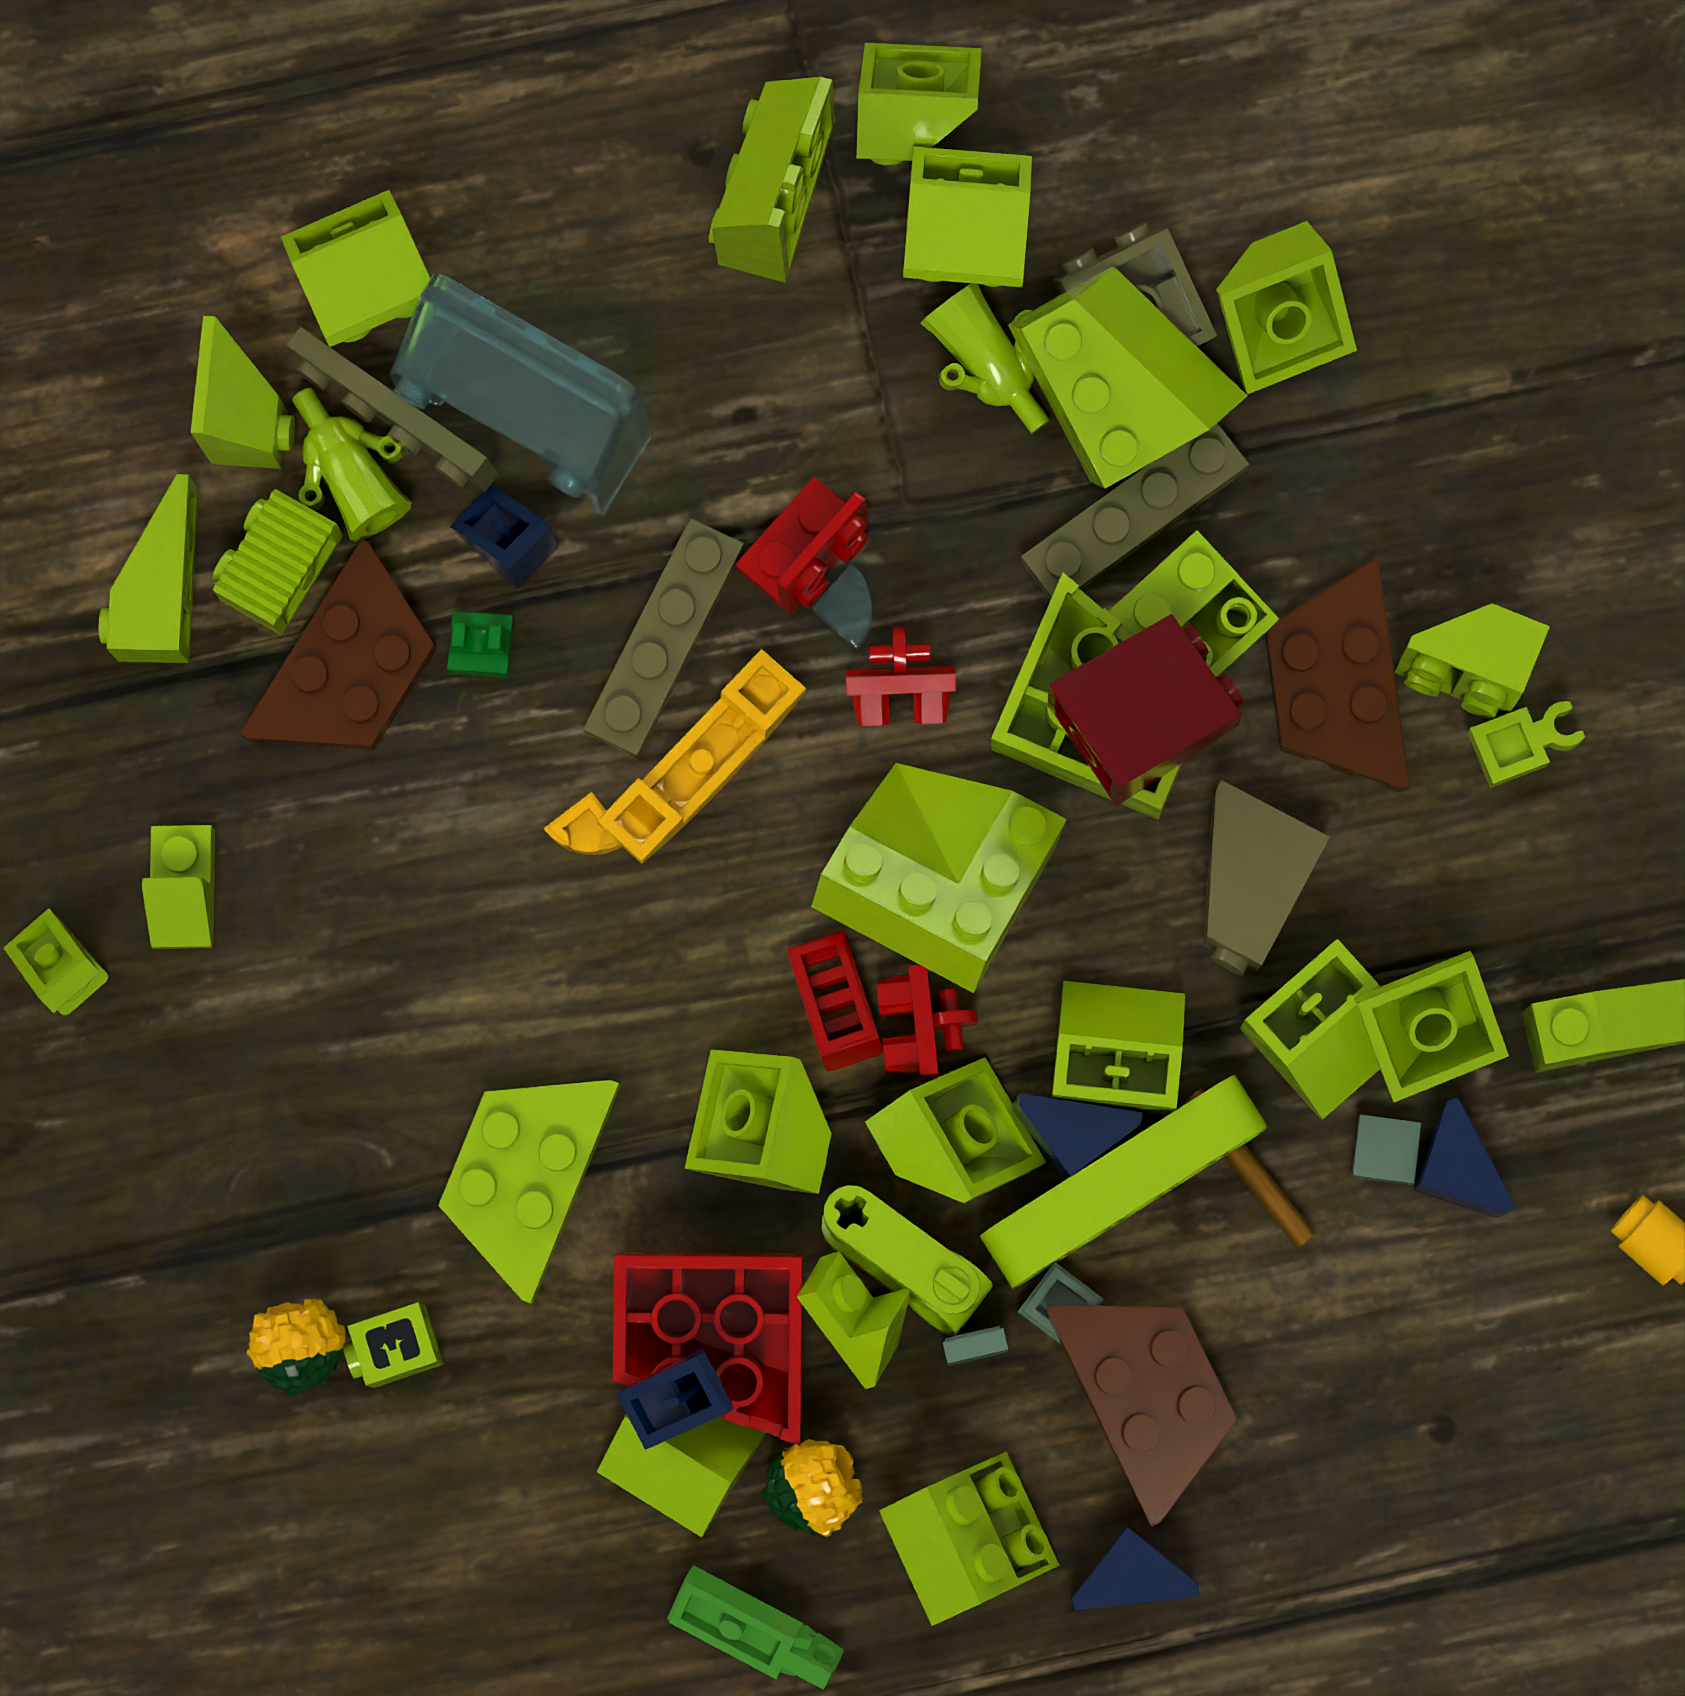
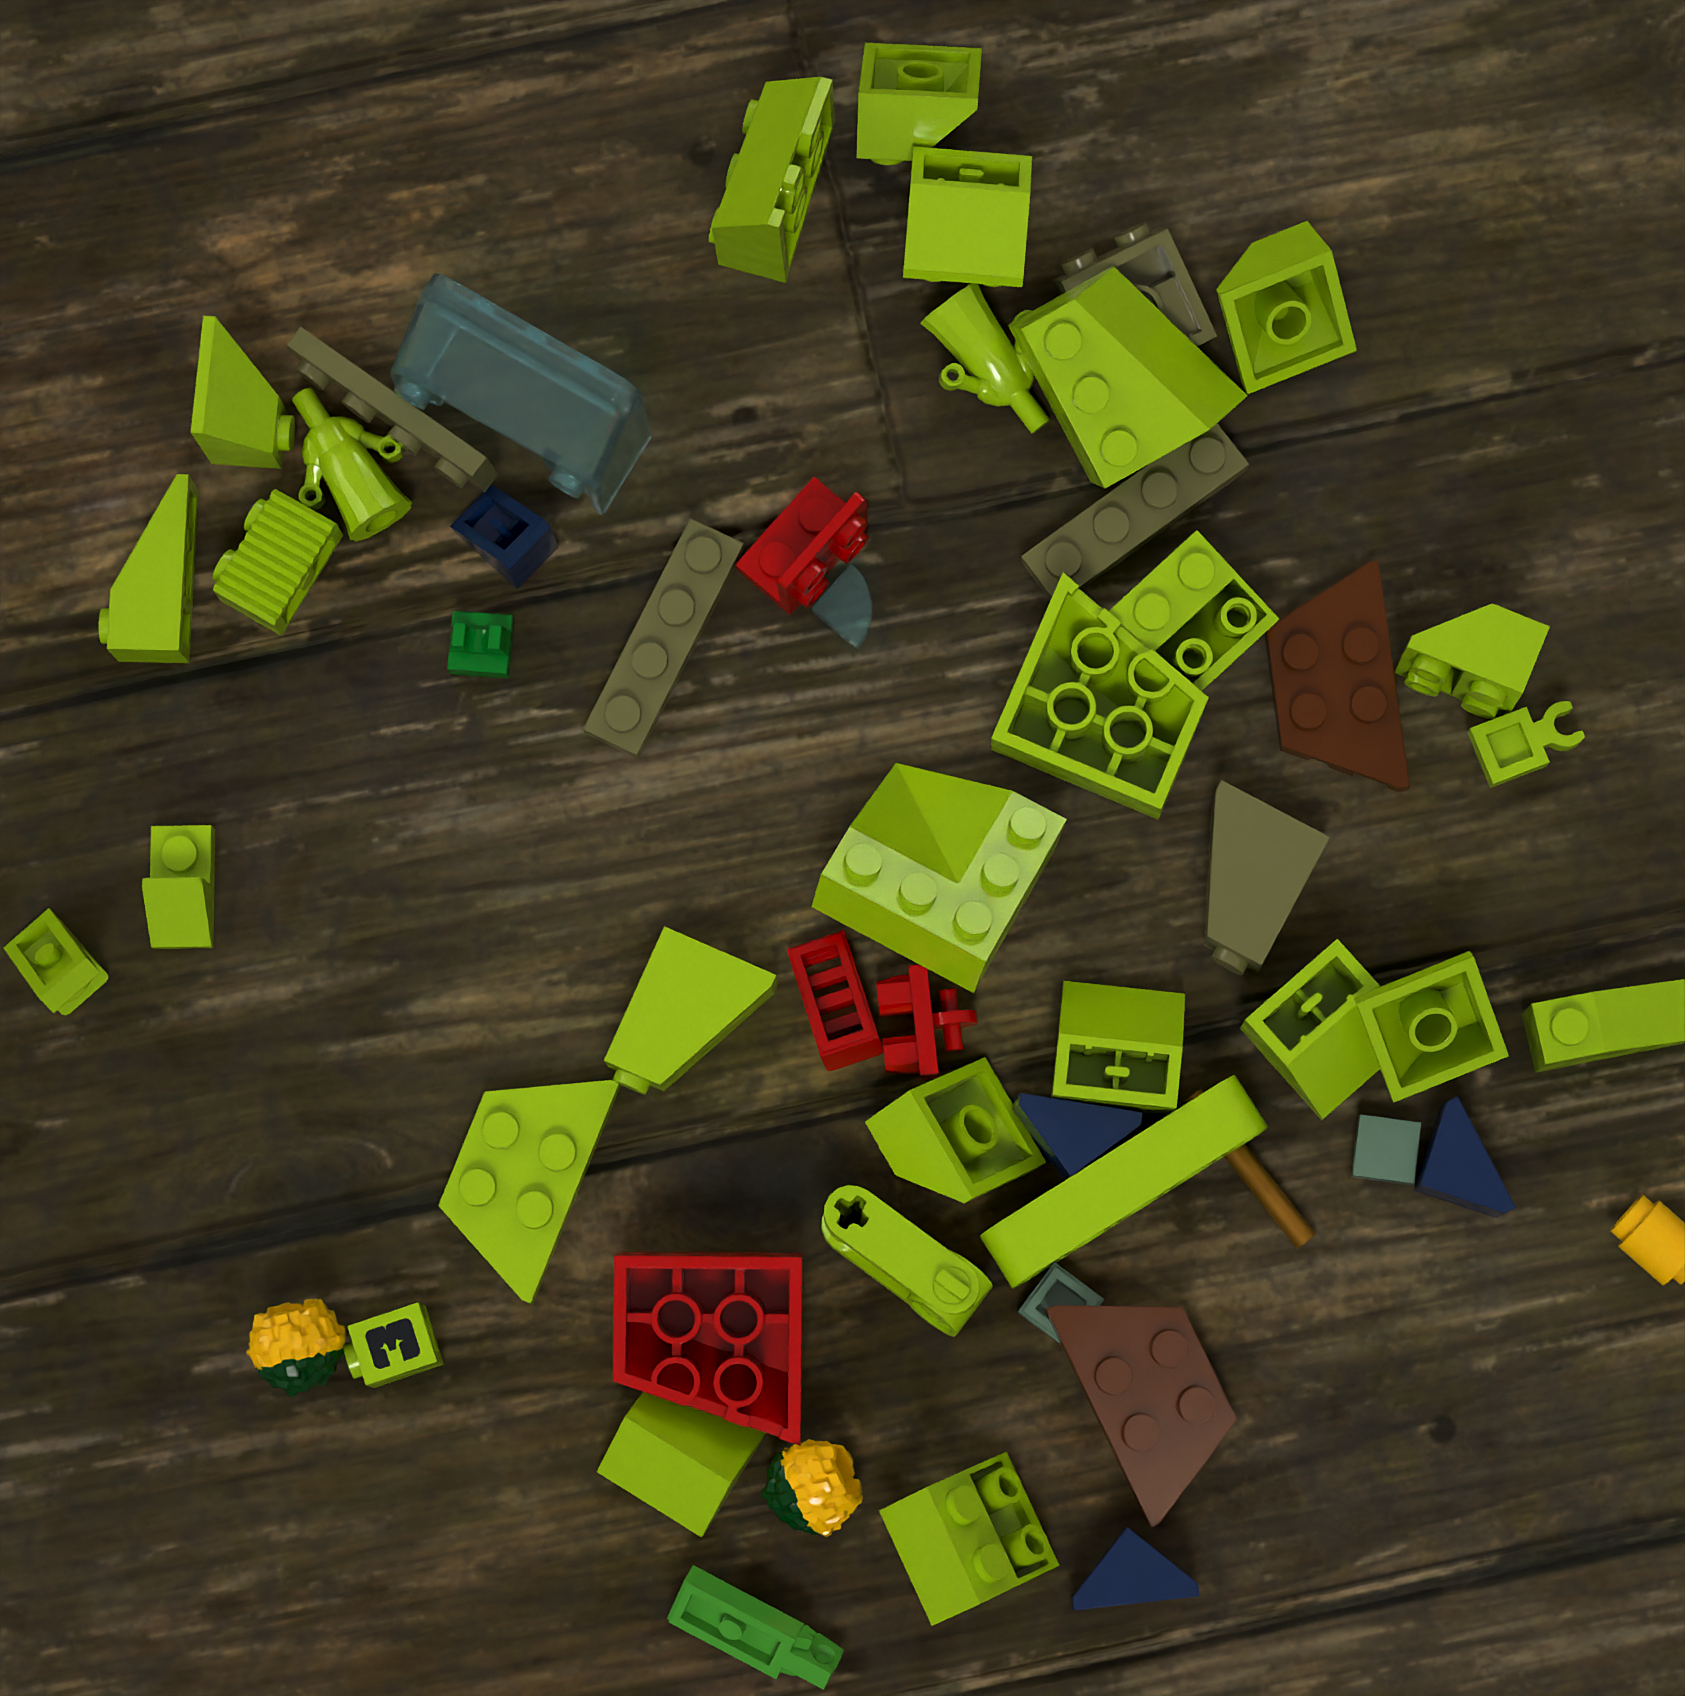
(347, 665): reddish brown wing -> none
(358, 268): lime slope -> none
(579, 829): yellow tile -> none
(675, 1399): dark blue slope -> none
(683, 1010): none -> lime slope
(704, 758): yellow slope -> none
(759, 1123): lime slope -> none
(855, 1323): lime slope -> none
(928, 684): red hips -> none
(975, 1345): sand green tile -> none
(1144, 707): dark red slope -> none

